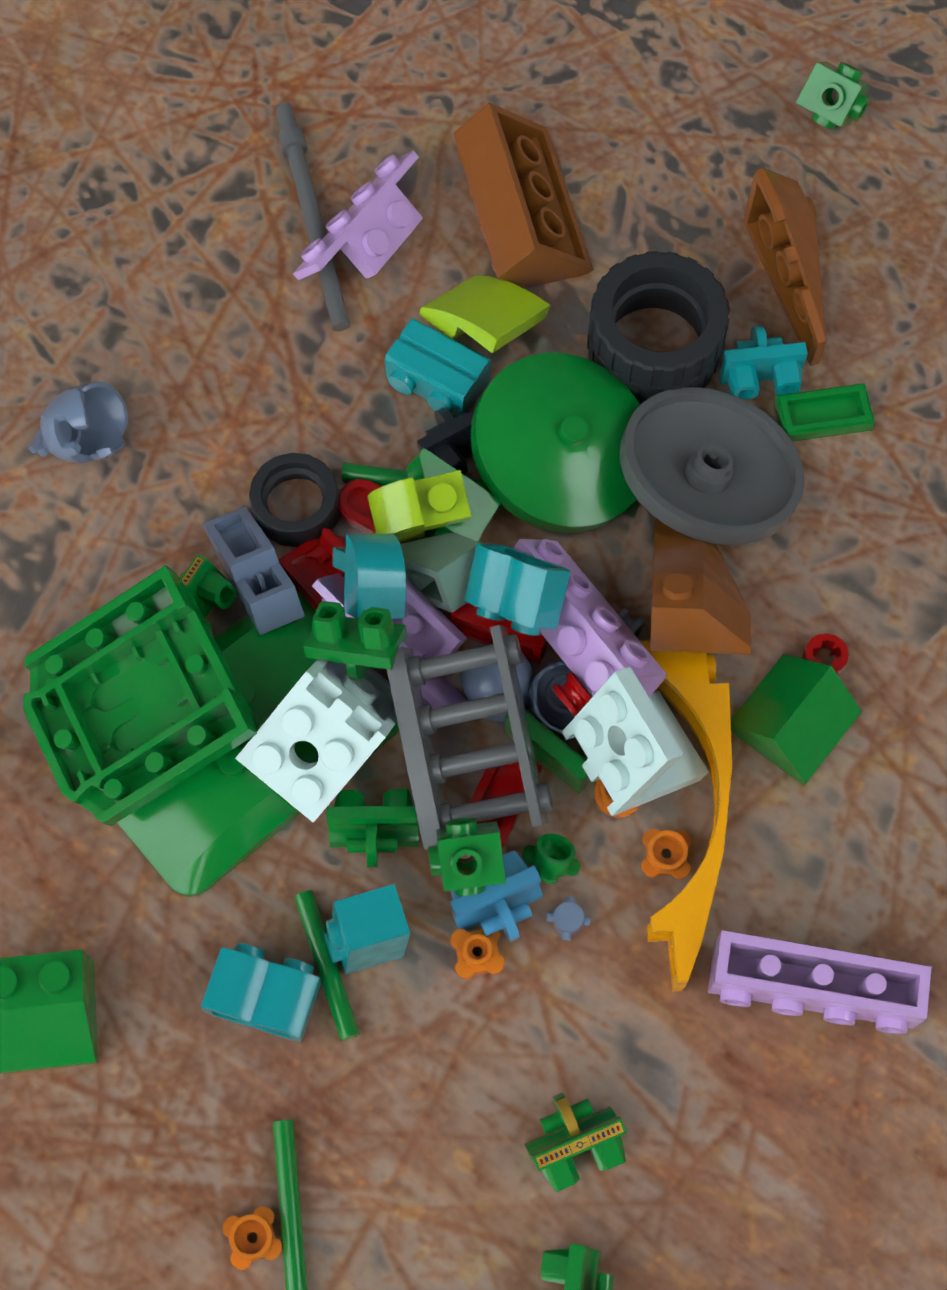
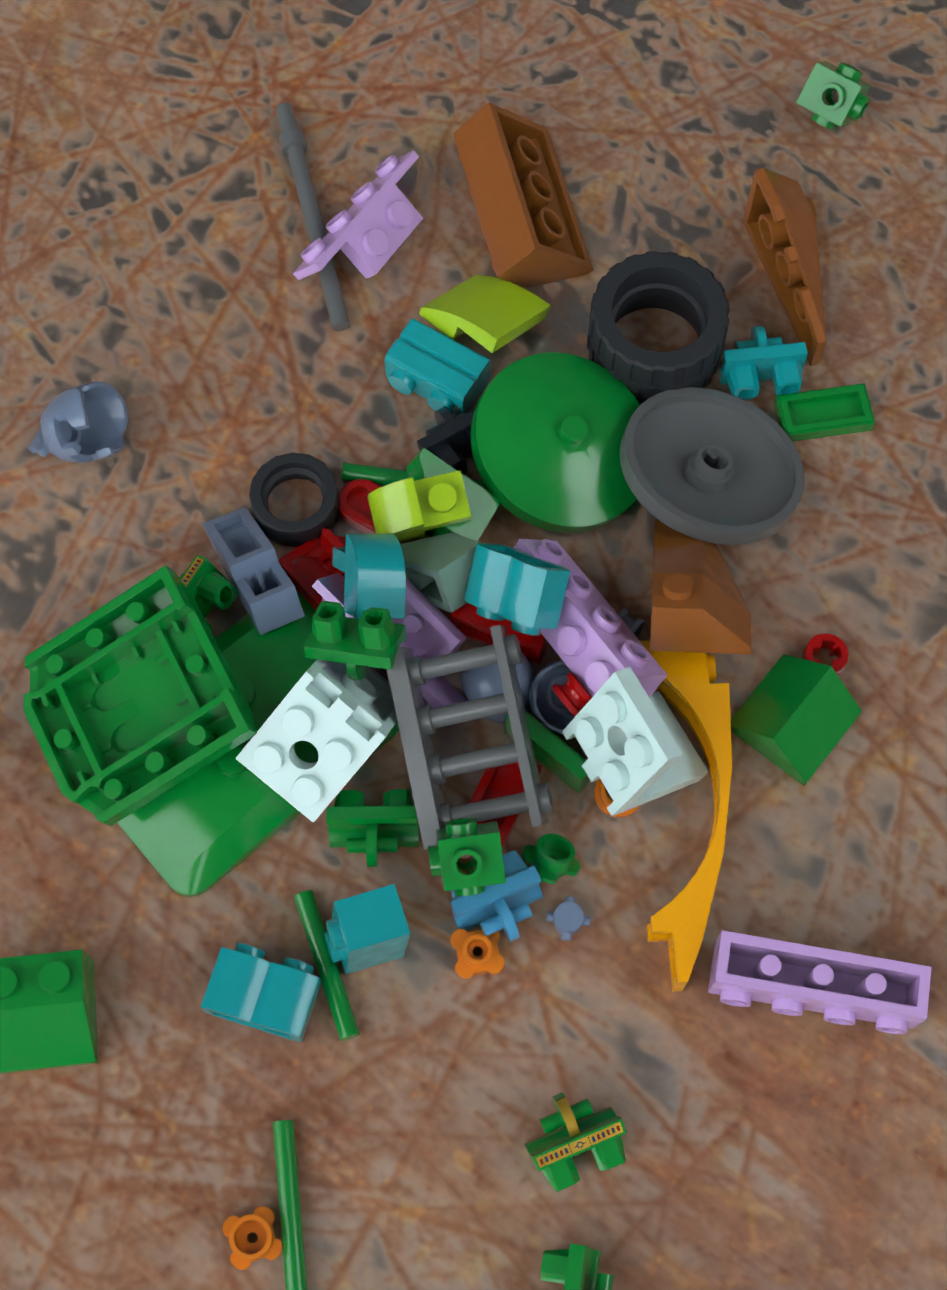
(676, 843): orange plate -> none

